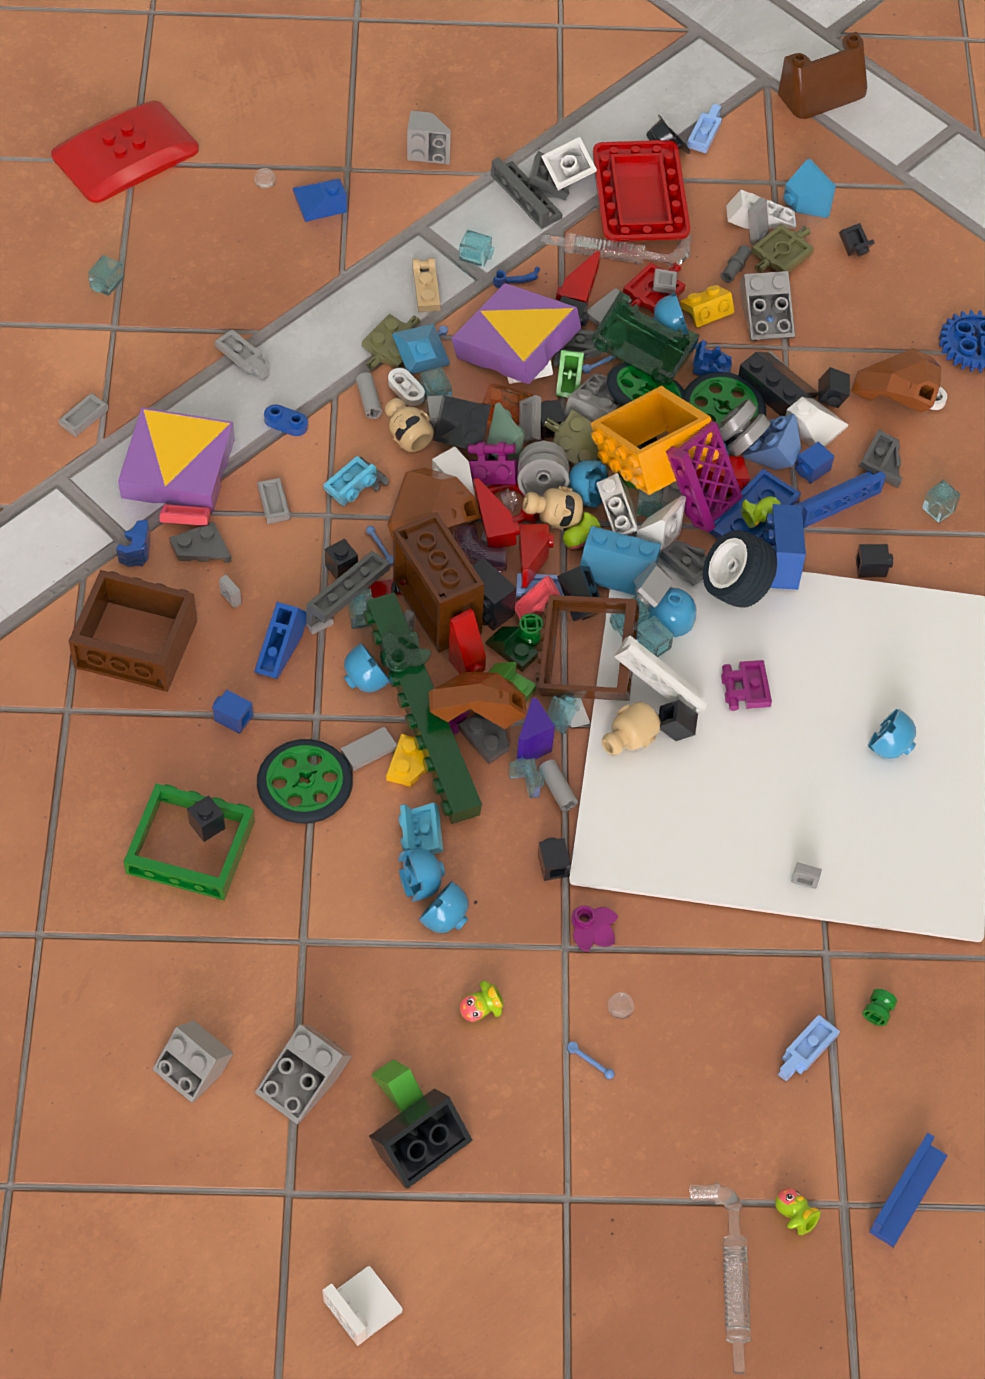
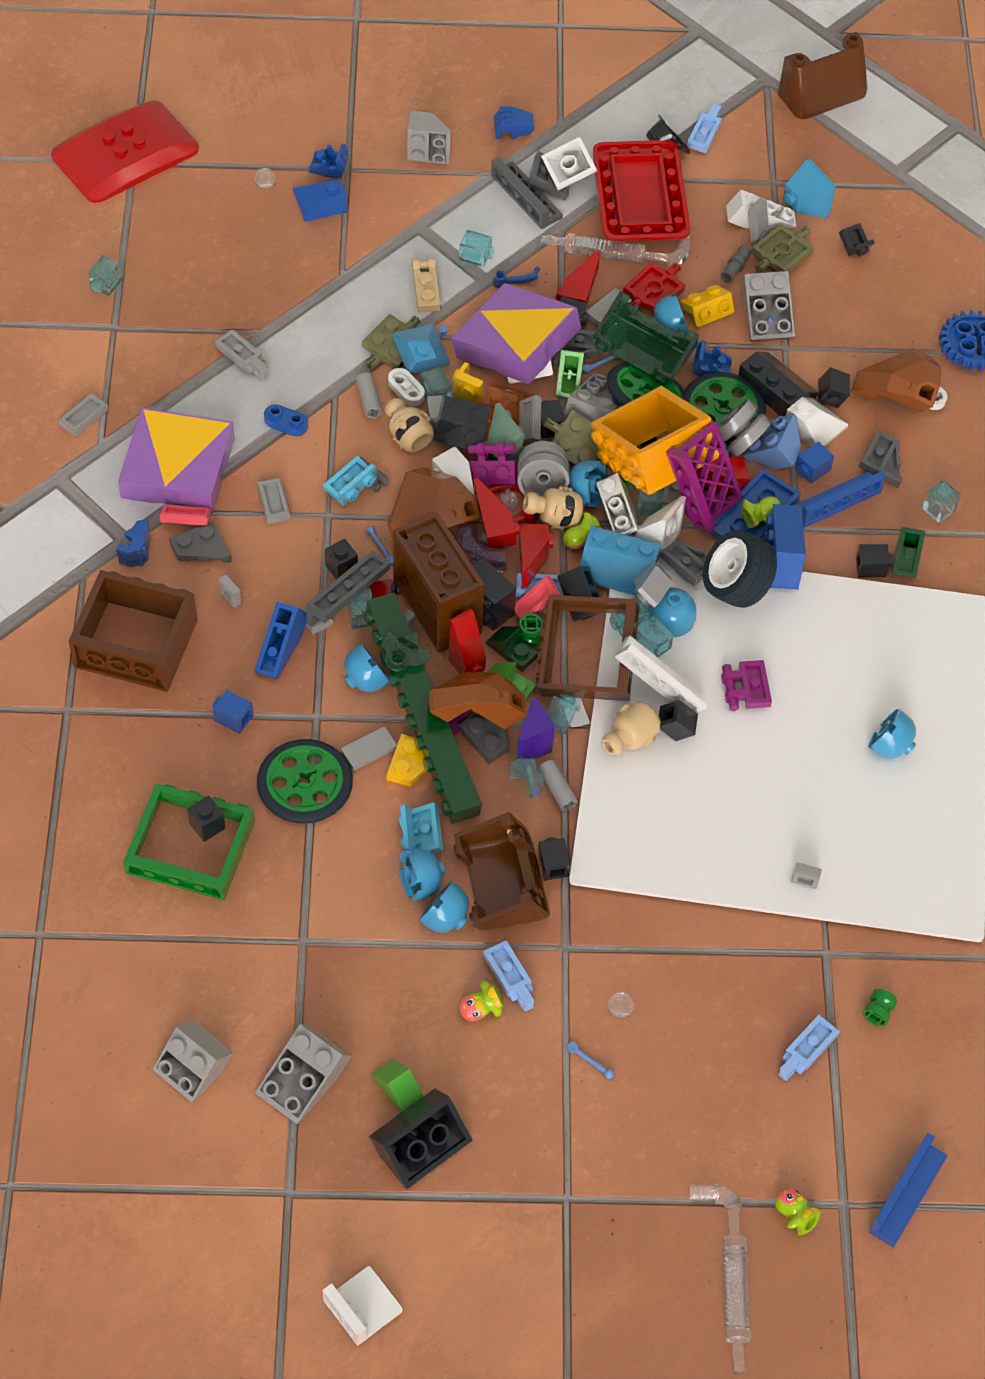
(330, 162): none -> blue hand
(467, 386): none -> yellow bracket
(502, 873): none -> reddish brown windscreen
(510, 974): none -> light blue hinge
(513, 121): none -> blue hand
(594, 931): magenta plate -> none
(664, 281): light grey tile -> none
(908, 552): none -> dark green slope

